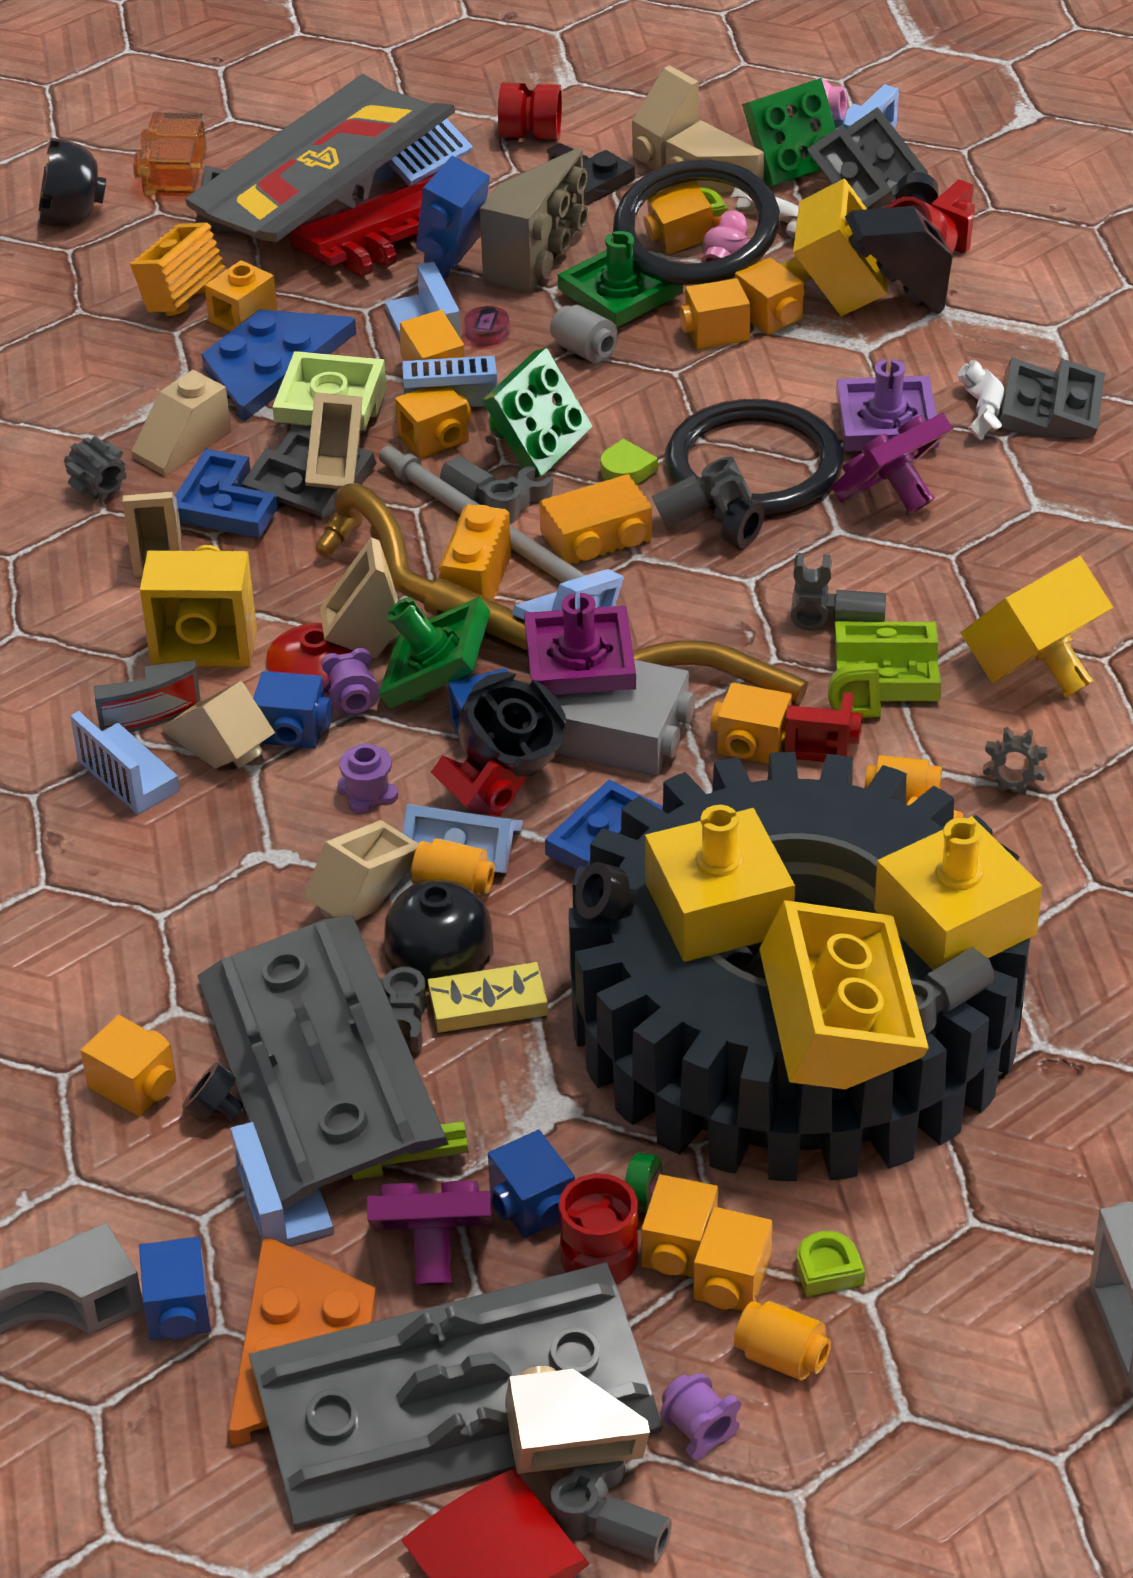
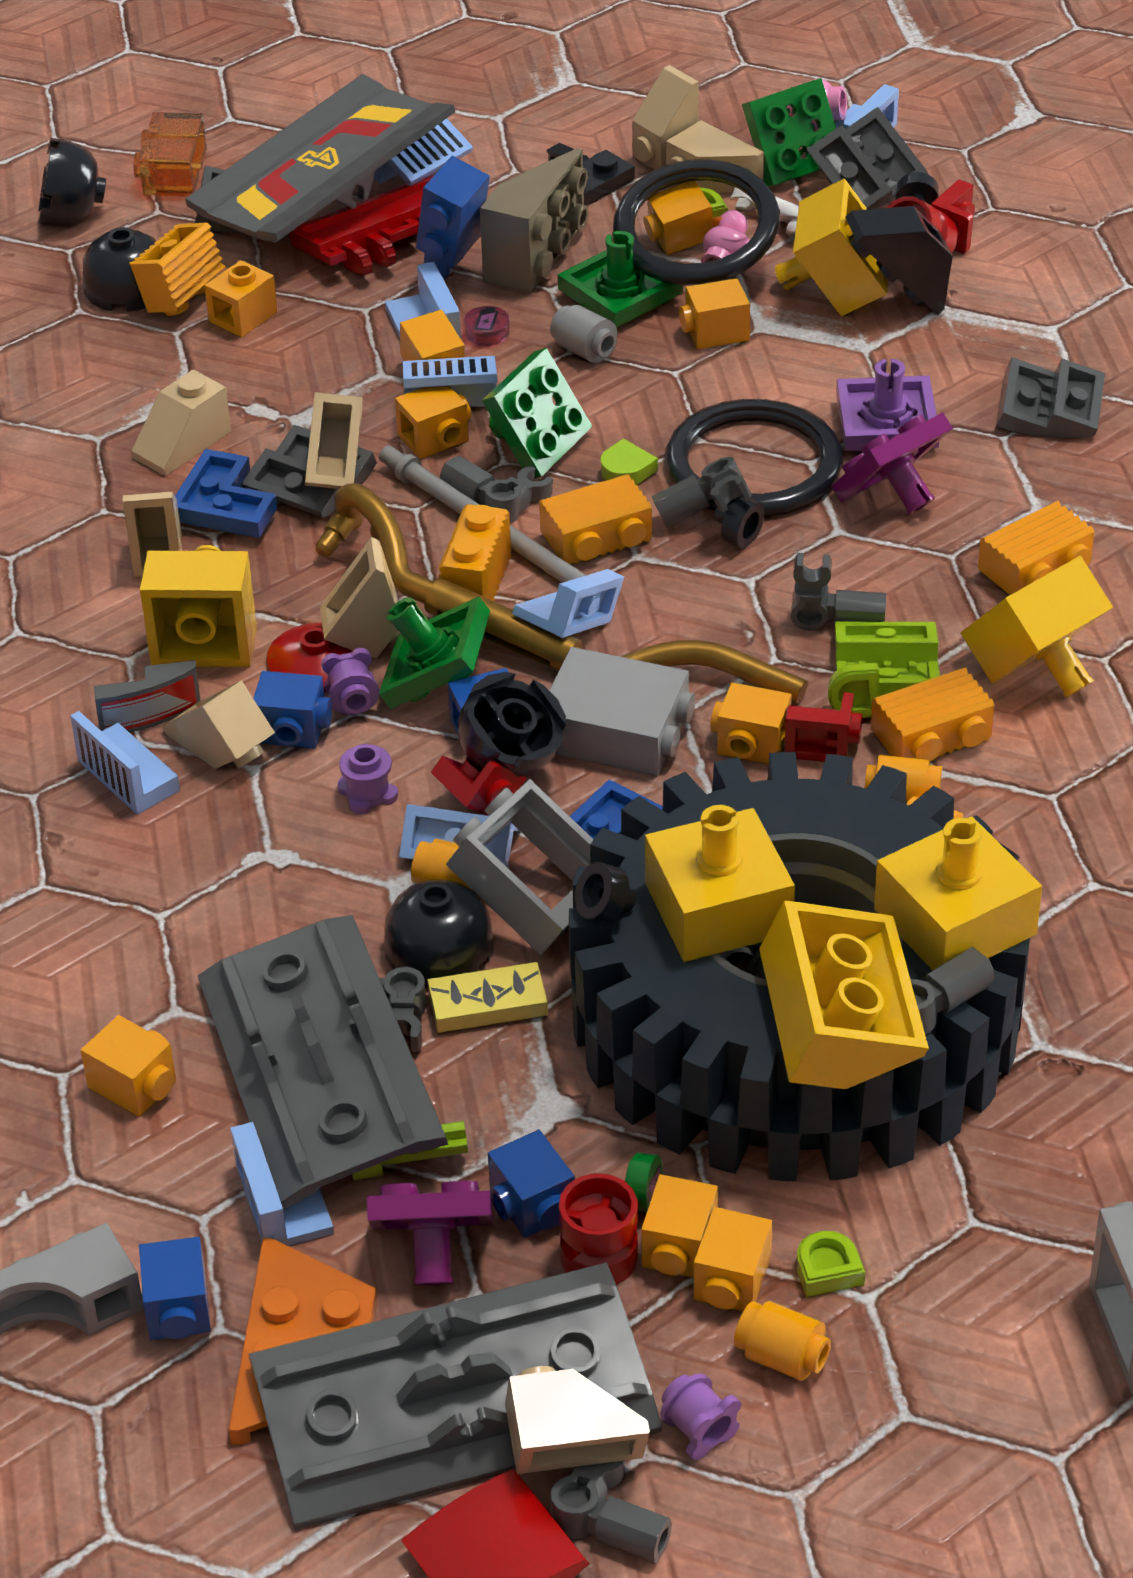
(95, 467): dark grey gear -> none
(108, 272): none -> black cylinder
(212, 1095): black tile -> none
(259, 350): blue wing -> none
(329, 375): yellowish green plate -> none
(359, 870): tan slope -> none
(497, 886): none -> light grey window
(530, 111): red wheel -> none
(578, 640): magenta plate -> none
(773, 295): light orange brick -> none
(933, 716): none -> light orange brick
(988, 392): white arm -> none
(1011, 777): dark grey gear -> none
(1034, 547): none -> light orange brick

